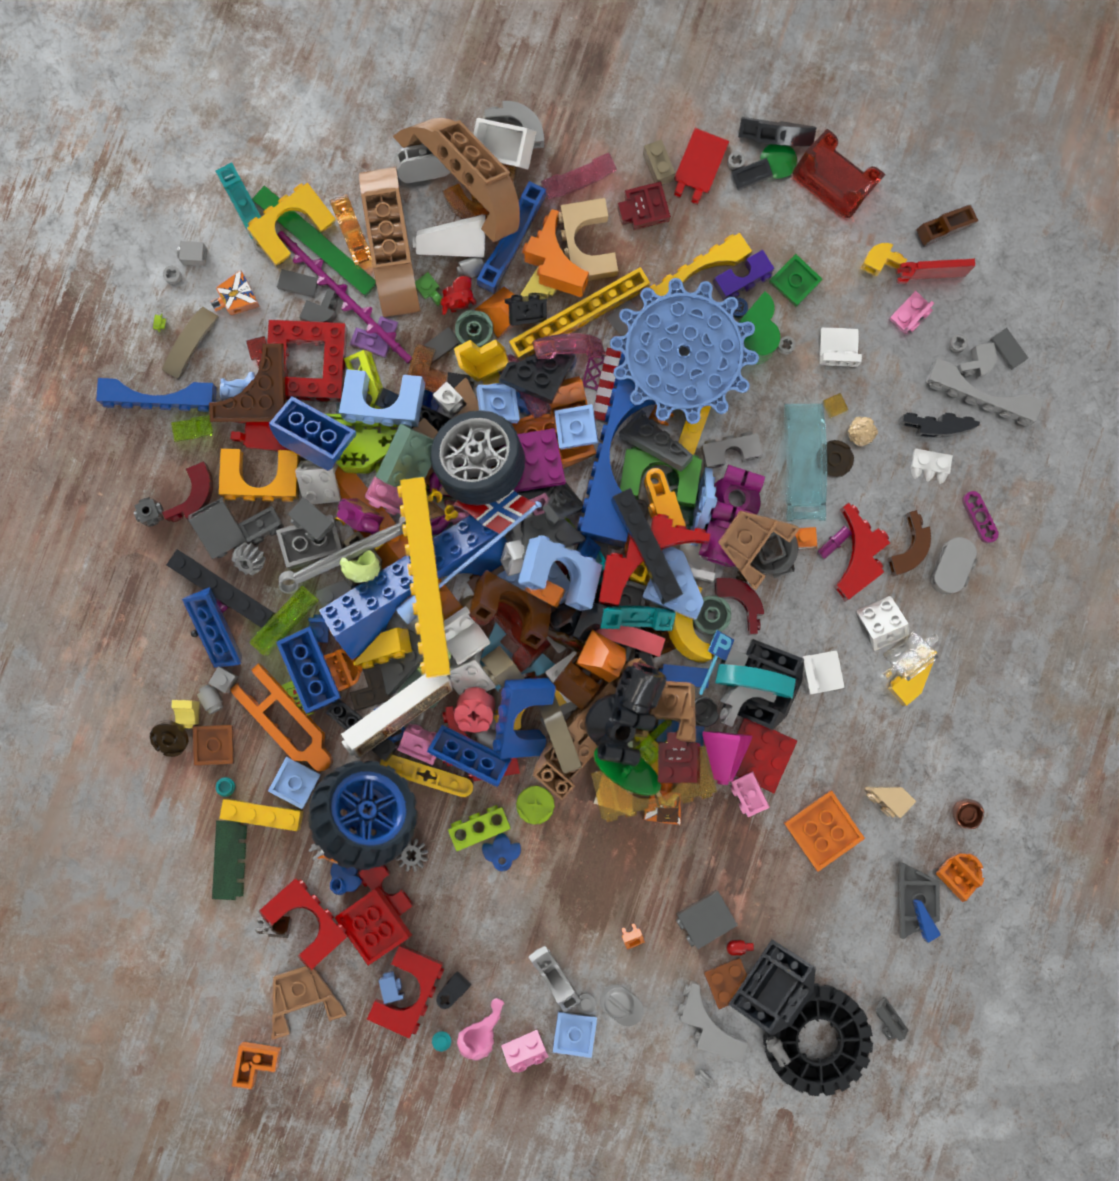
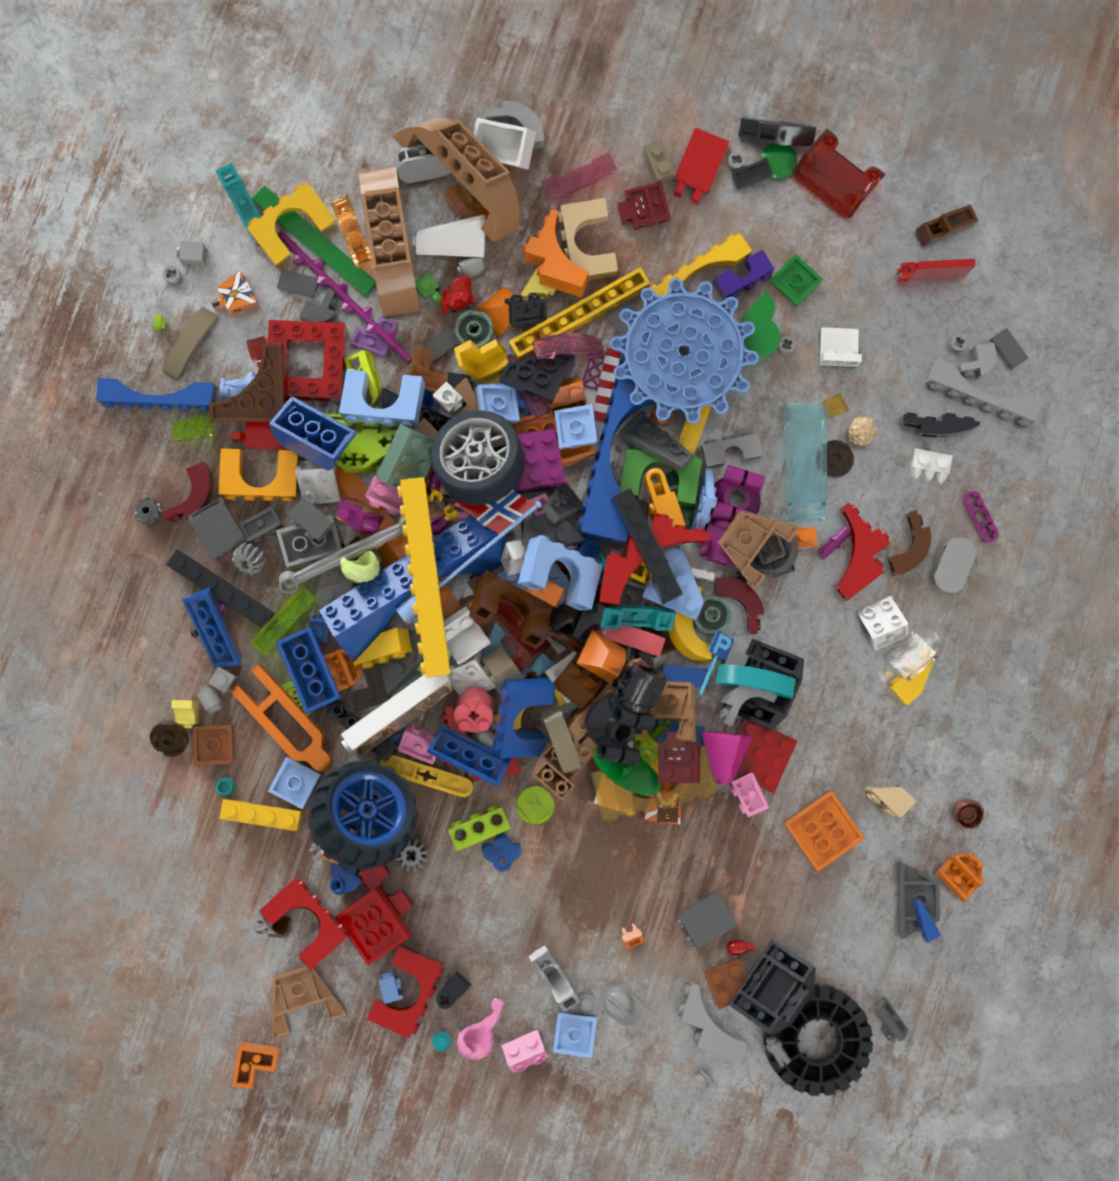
(226, 863): clear green windscreen -> none
(500, 259): blue arch -> none
(705, 711): dark grey hair -> none
(741, 309): blue tile -> none
(822, 673): white bracket -> none
(881, 255): yellow brick -> none
(910, 312): bright pink bracket -> none

